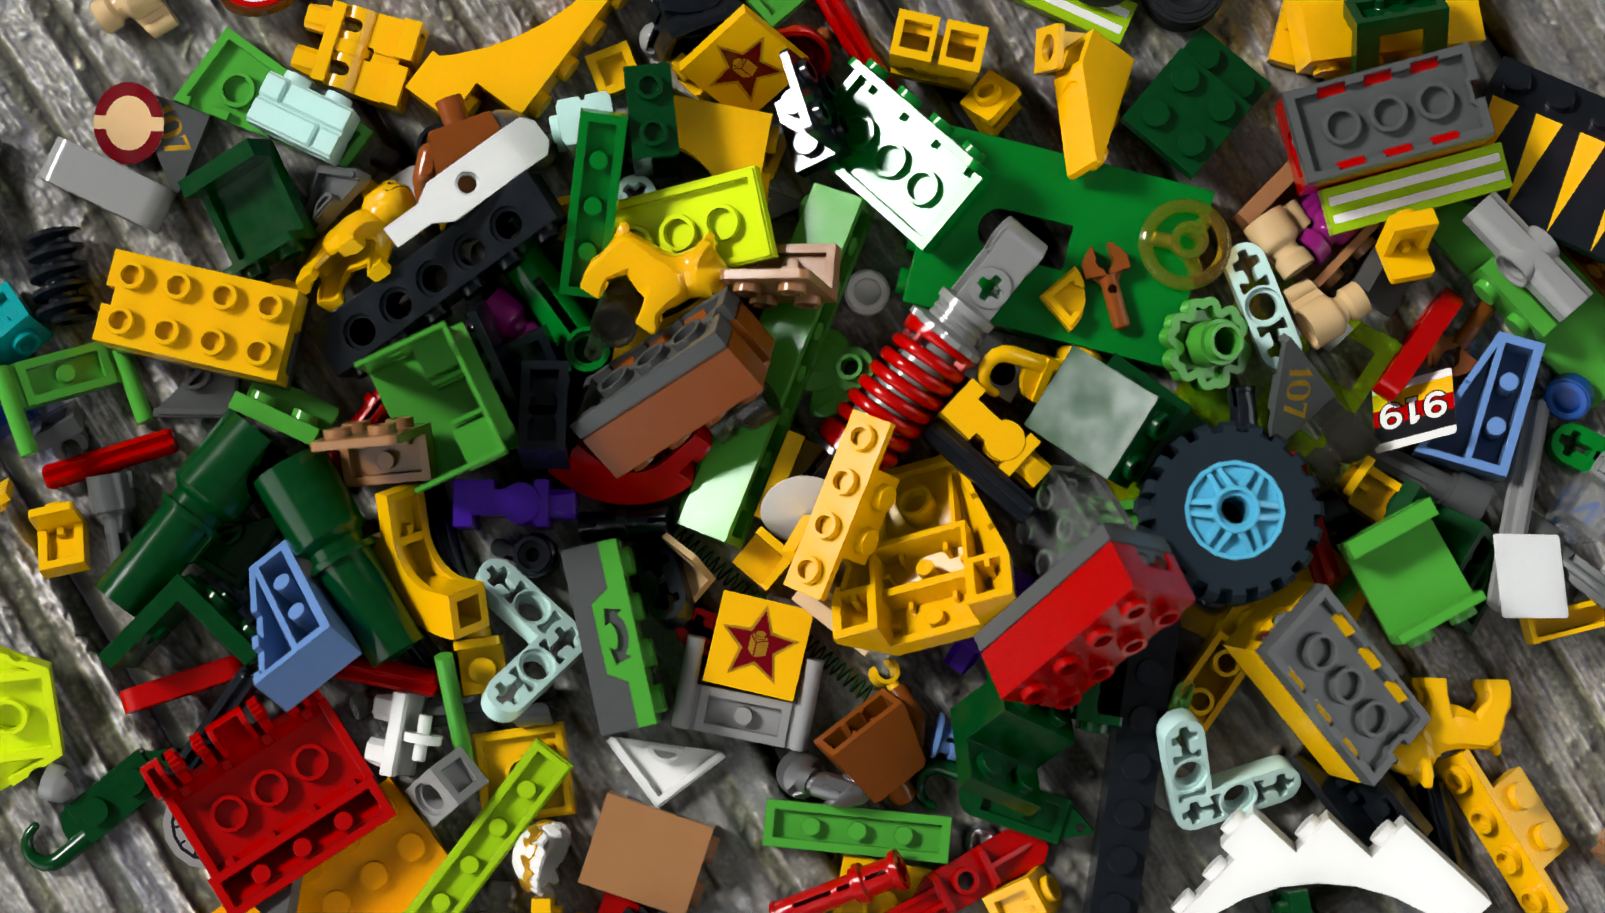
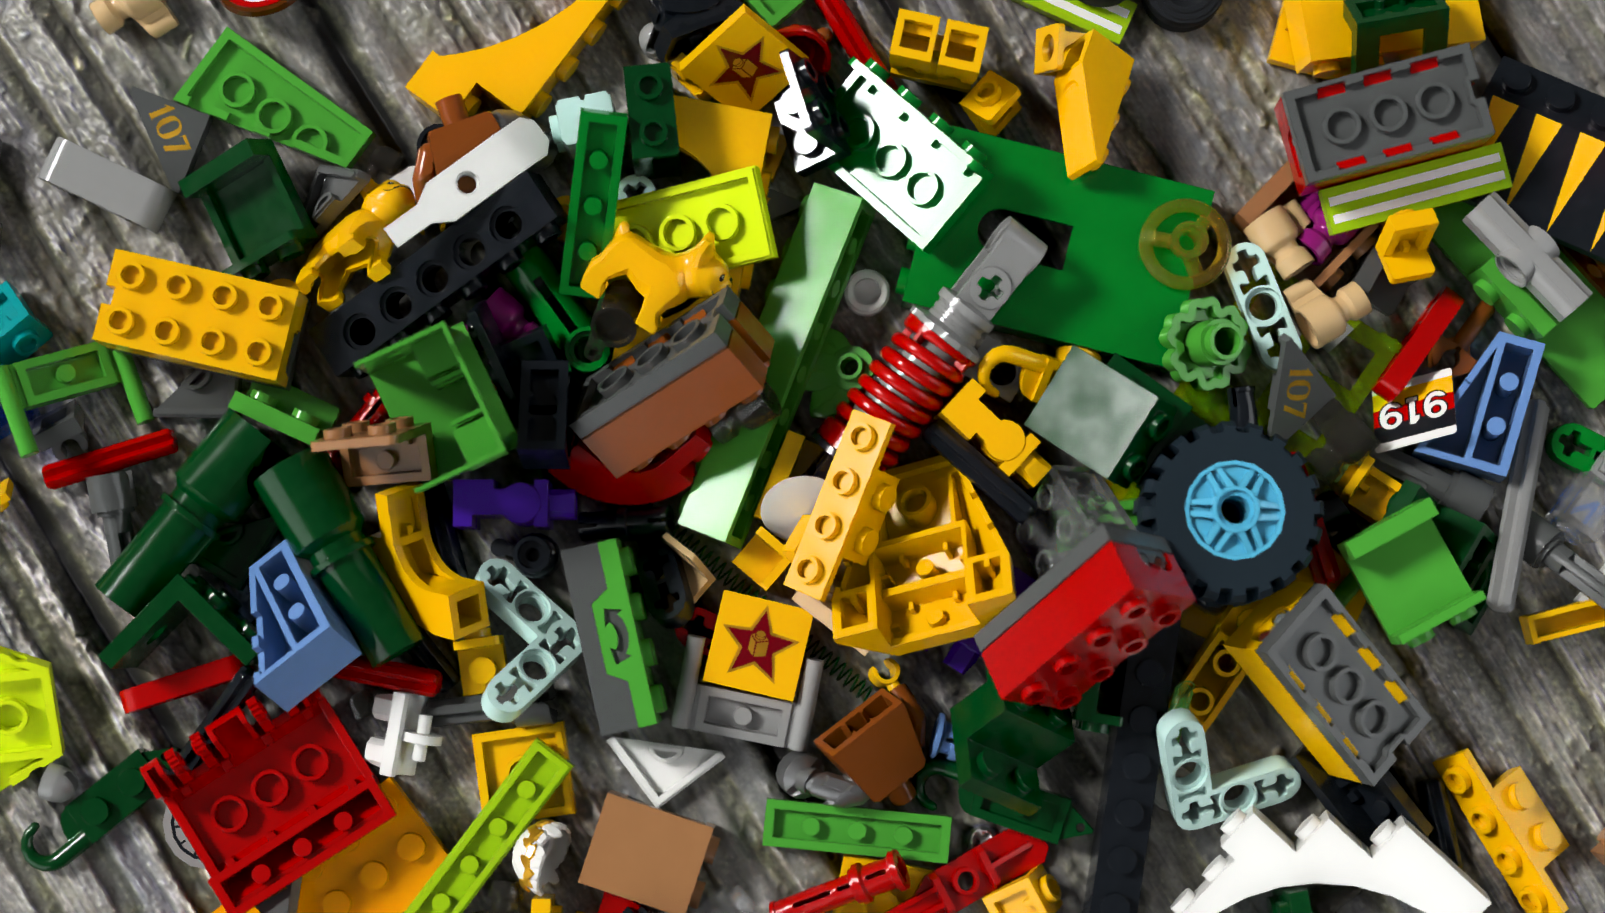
(57, 276): black piece -> none
(61, 539): yellow bracket -> none
(128, 123): sticker -> none
(304, 117): light aqua brick -> none
(374, 79): yellow hips -> none
(446, 786): light grey brick -> none
(453, 702): bright green bar -> none
(607, 67): yellow tile -> none
(798, 276): medium nougat bracket -> none
(1066, 299): yellow tile -> none
(1109, 282): dark orange bar -> none
(1195, 102): dark green bracket -> none
(1452, 725): yellow animal -> none
(1530, 576): white sticker -> none
(1569, 396): blue tile -> none

